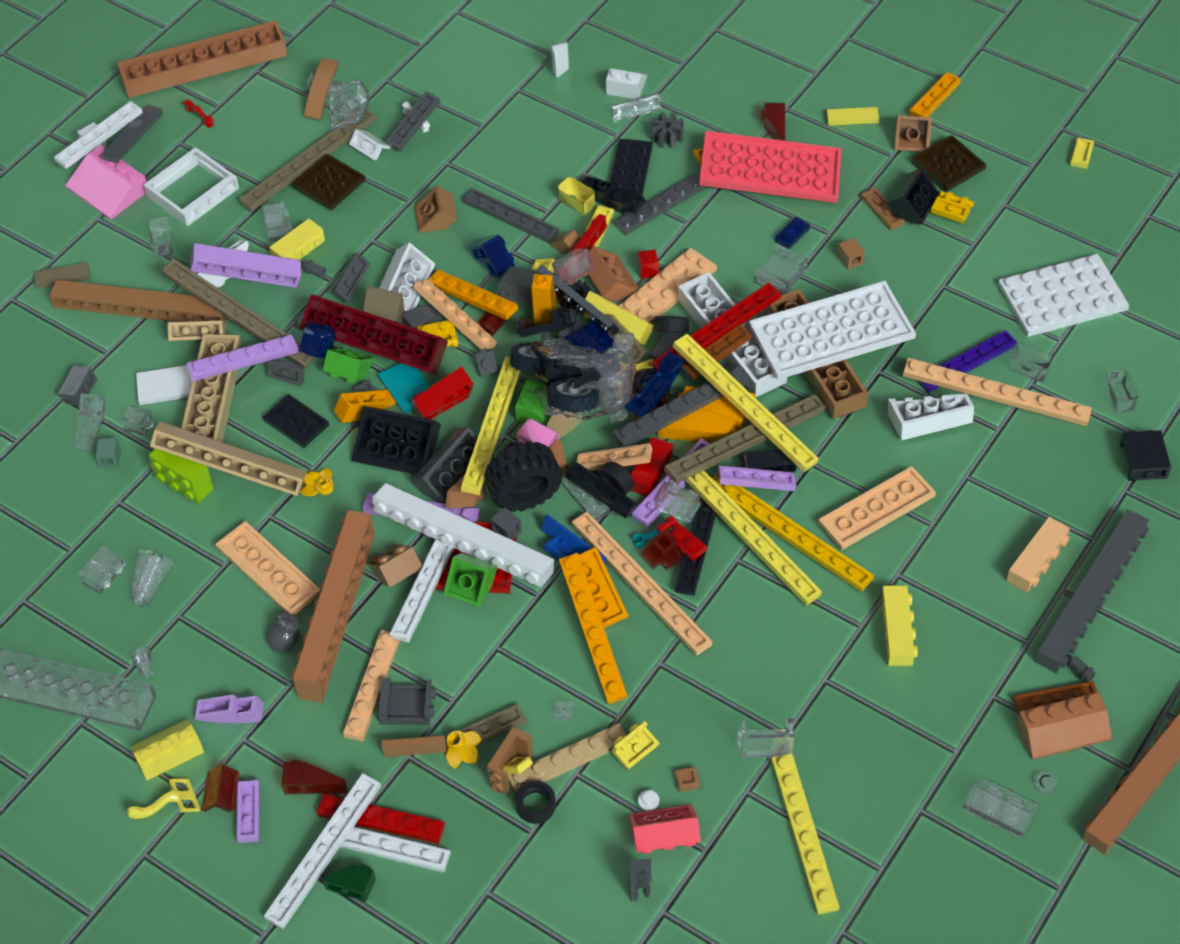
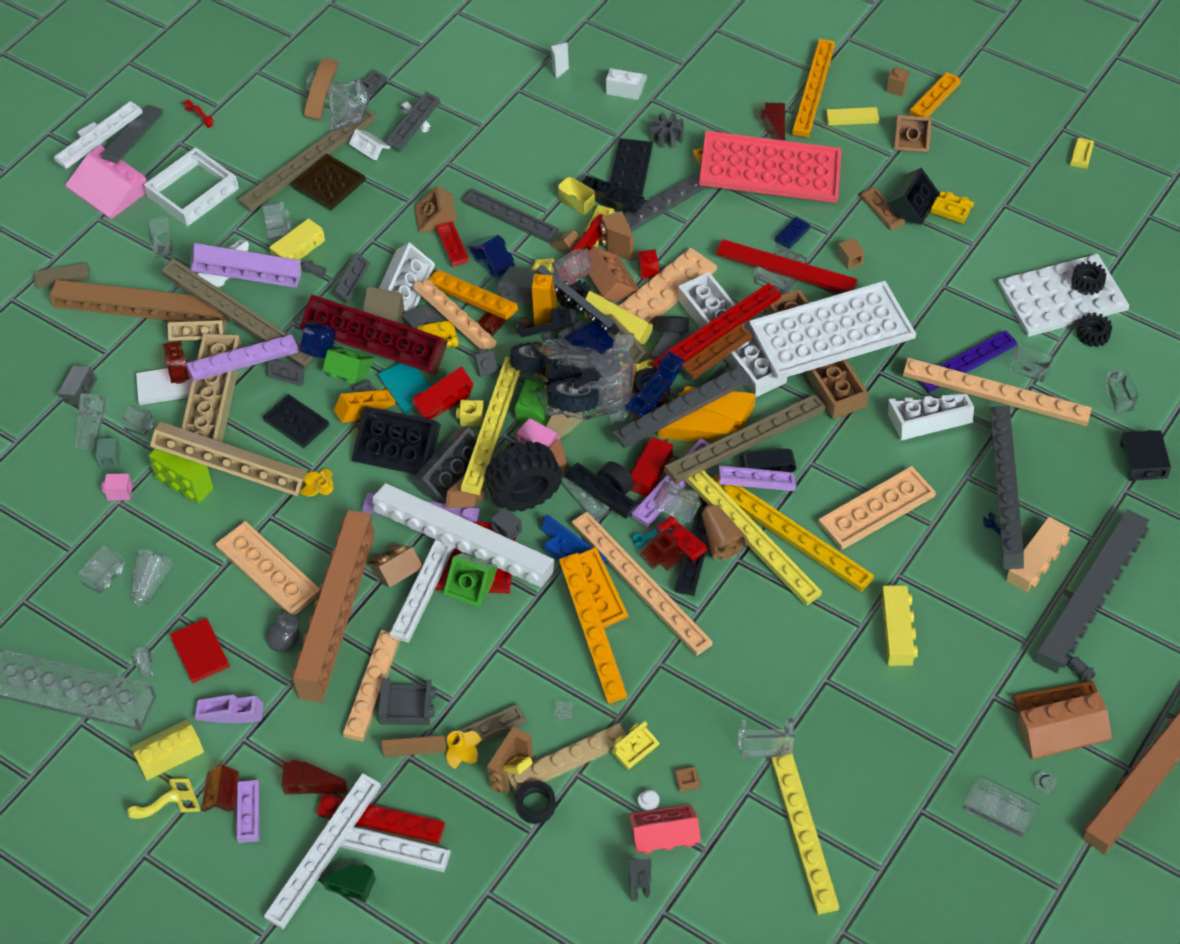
(117, 487): none -> bright pink brick
(176, 362): none -> clear red slope
(199, 650): none -> red tile
(202, 59): nougat brick -> none
(374, 81): none -> dark grey slope
(452, 244): none -> red plate
(471, 413): none -> light yellow brick
(617, 235): none -> medium nougat slope
(624, 456): light nougat plate -> none
(636, 106): clear plate -> none
(722, 533): none -> medium nougat cone
(746, 403): light yellow plate -> none
(786, 267): none -> red tile
(814, 88): none -> light orange plate
(898, 81): none -> medium nougat brick
(949, 163): dark brown plate -> none
(990, 523): none -> hand
(1007, 488): none -> dark grey brick
(1088, 285): none -> black tyre
(1094, 321): none -> black tyre

